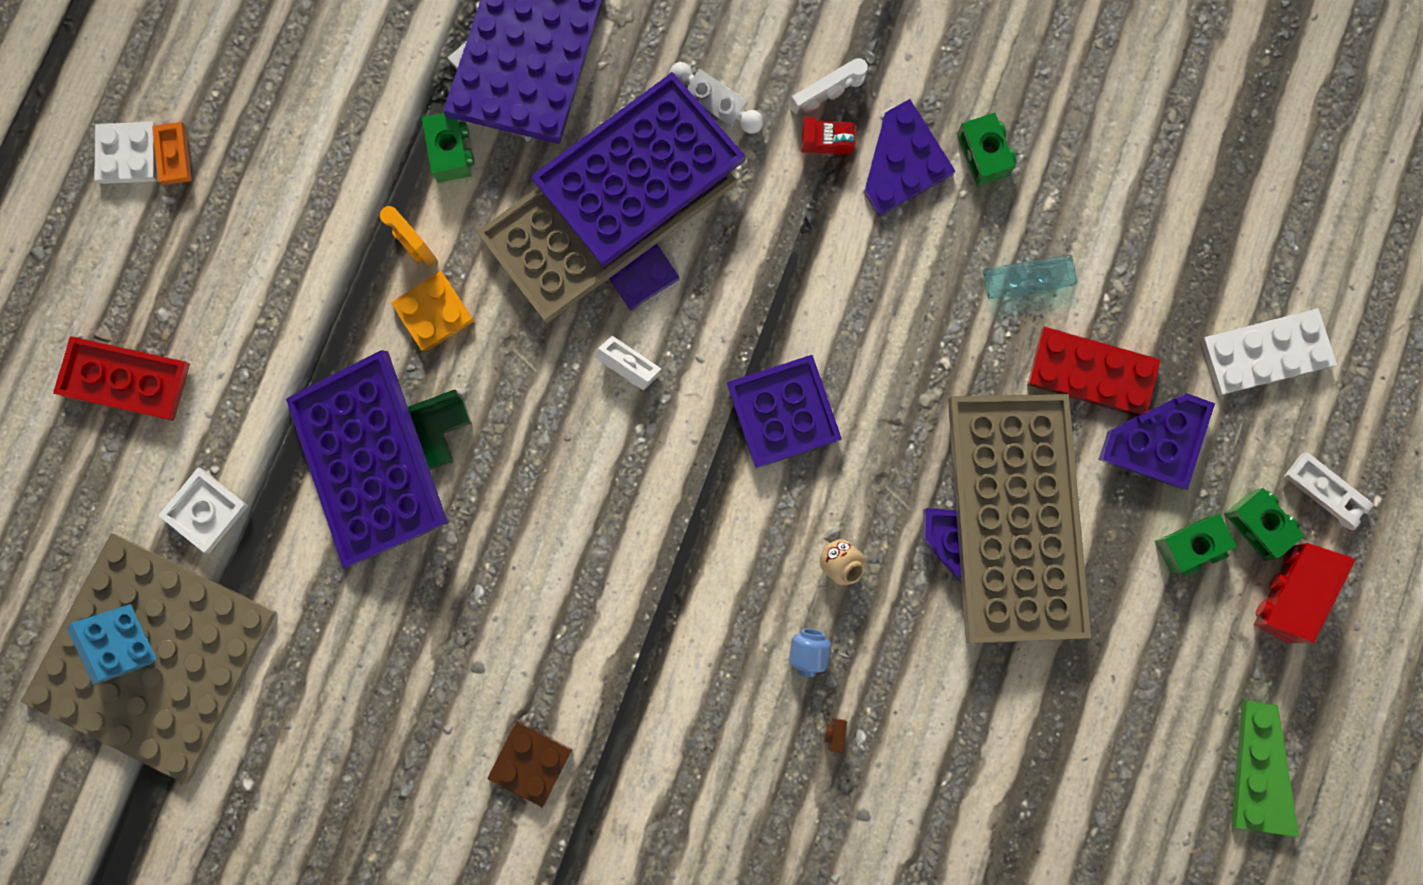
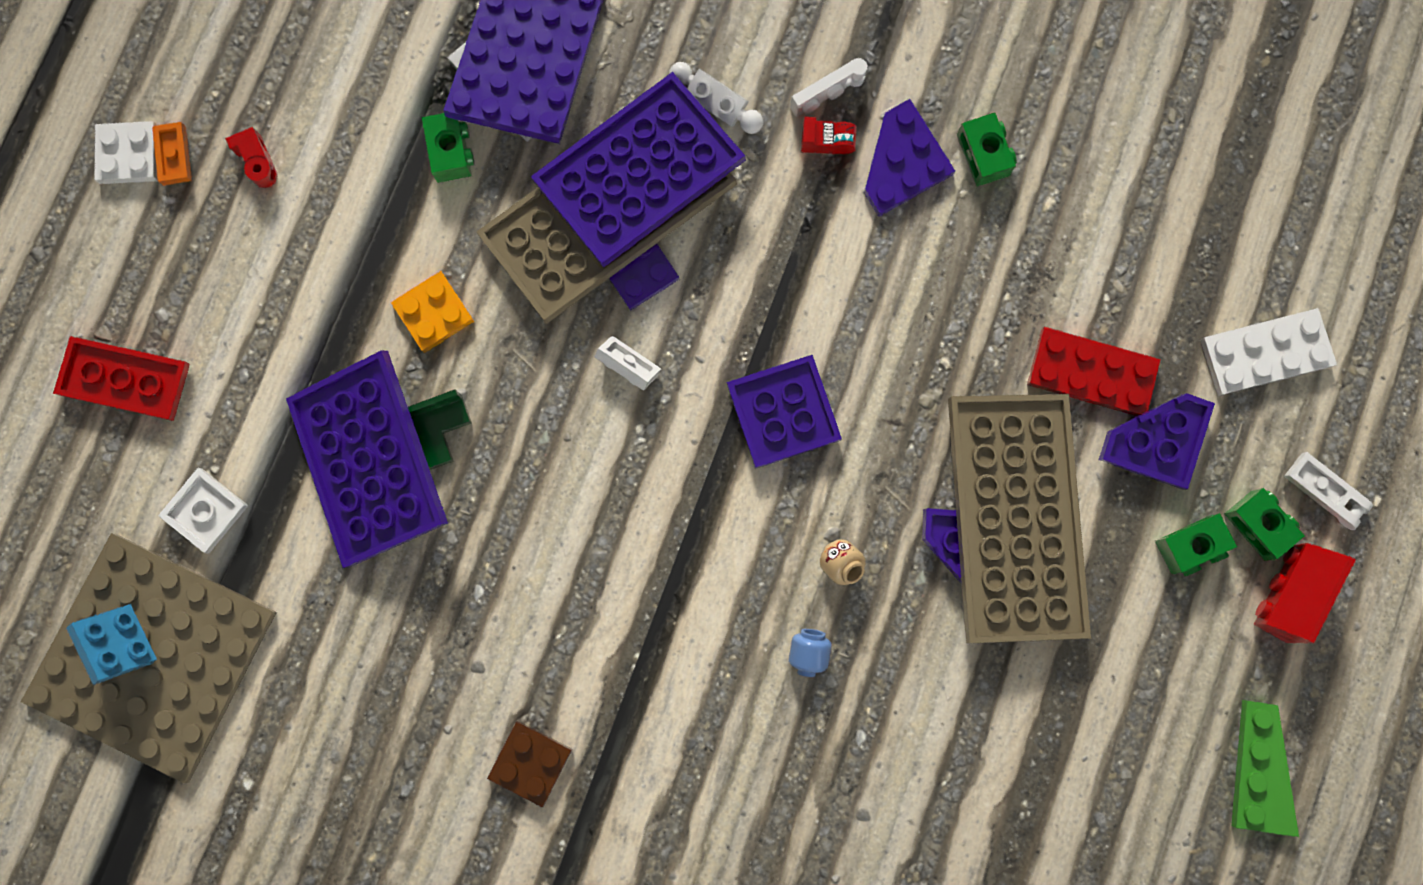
(258, 163): none -> red leg
(407, 236): light orange plate -> none
(835, 734): reddish brown plate -> none
(1030, 276): clear light blue tile -> none

